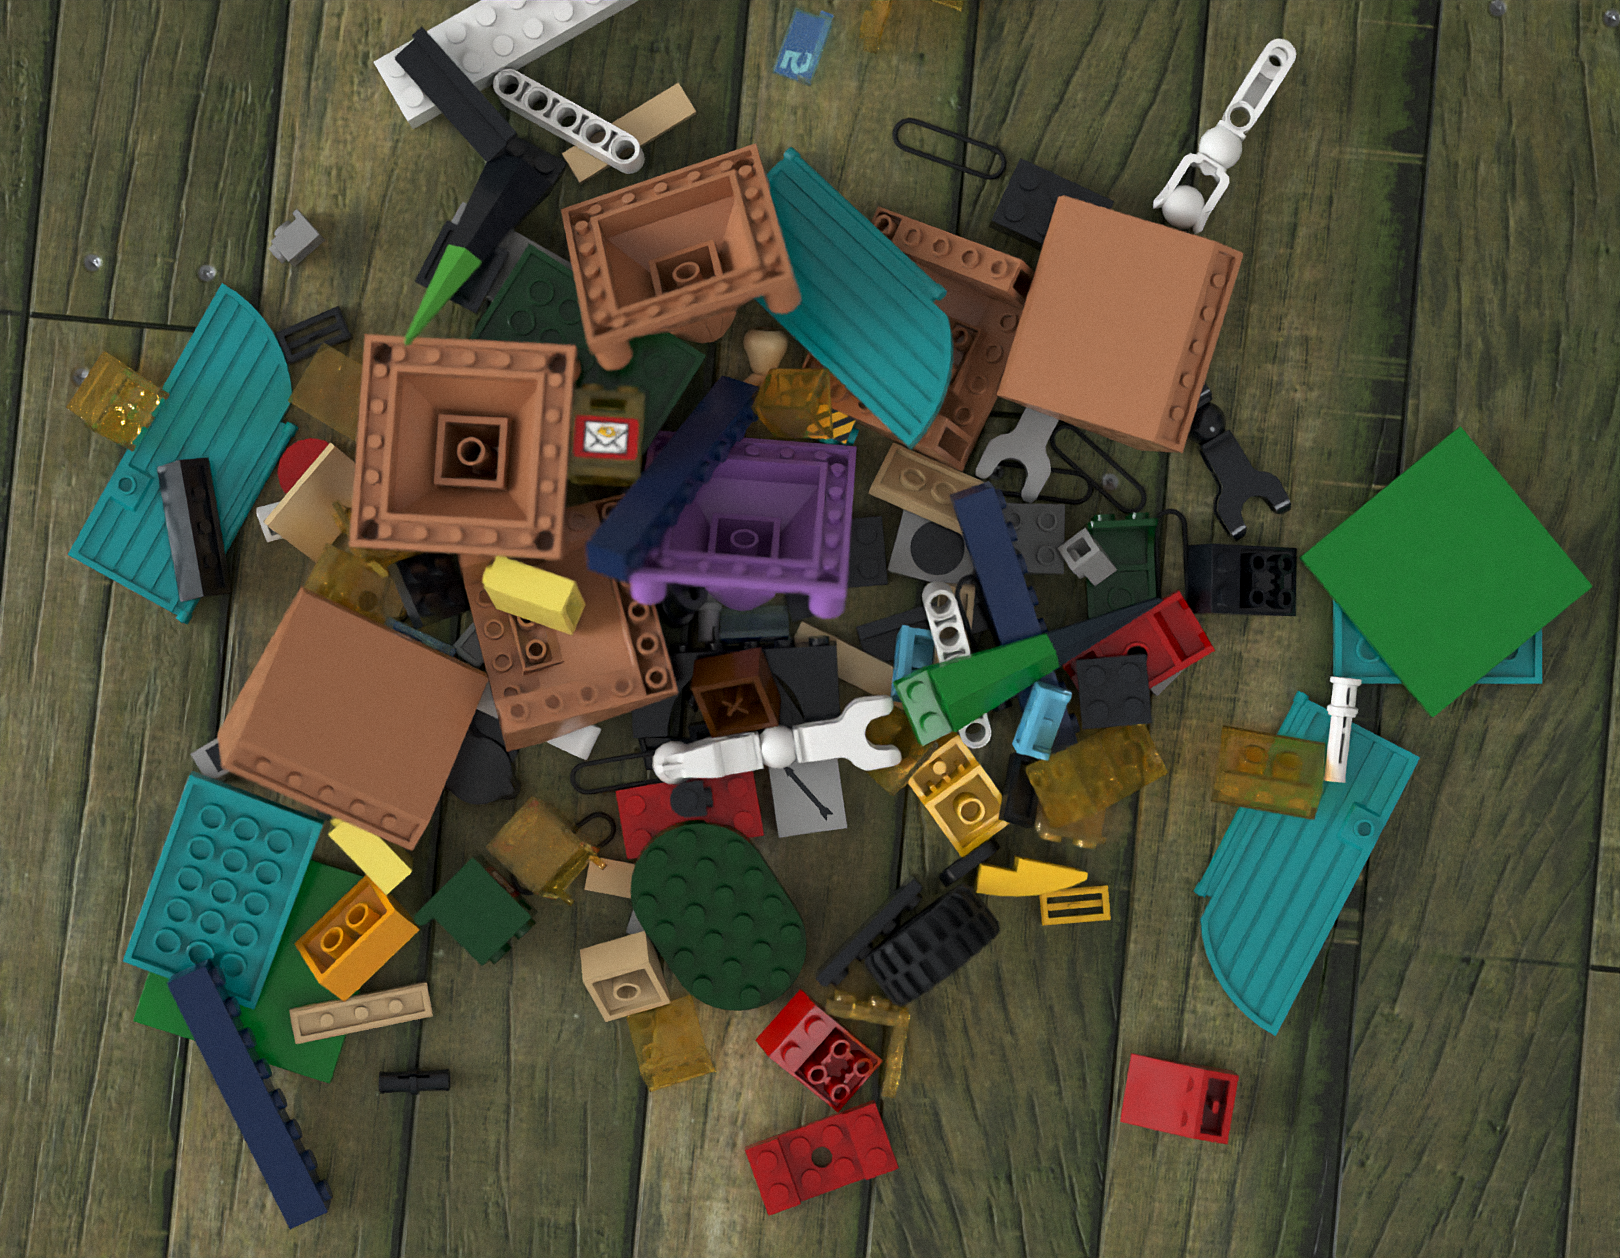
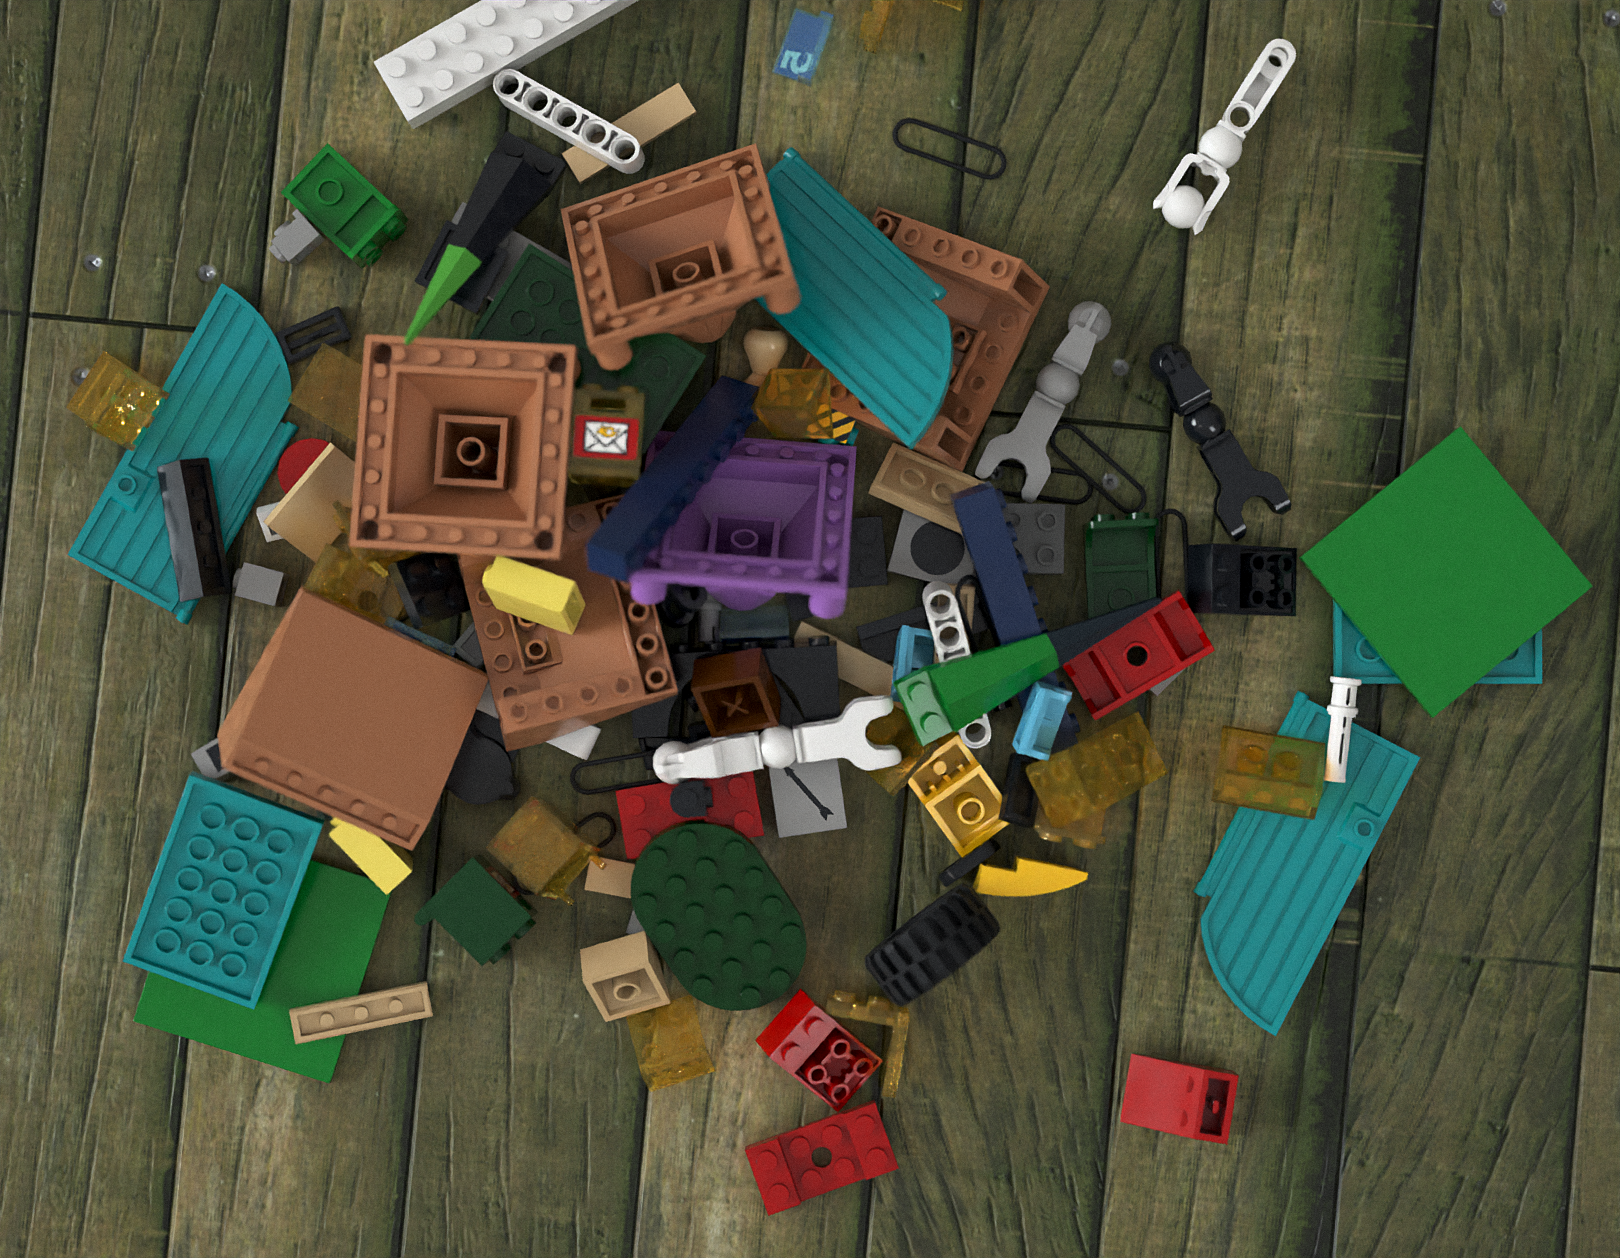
(250, 1093): dark blue brick -> none
(260, 584): none -> light grey brick
(346, 207): none -> green bracket
(356, 938): light orange slope -> none
(414, 1081): black pin -> none
(455, 95): black panel -> none
(860, 943): black tile -> none
(1031, 200): black brick -> none
(1087, 557): light grey brick -> none
(1104, 902): yellow tile -> none
(1114, 691): black plate -> none
(1120, 325): nougat slope -> none

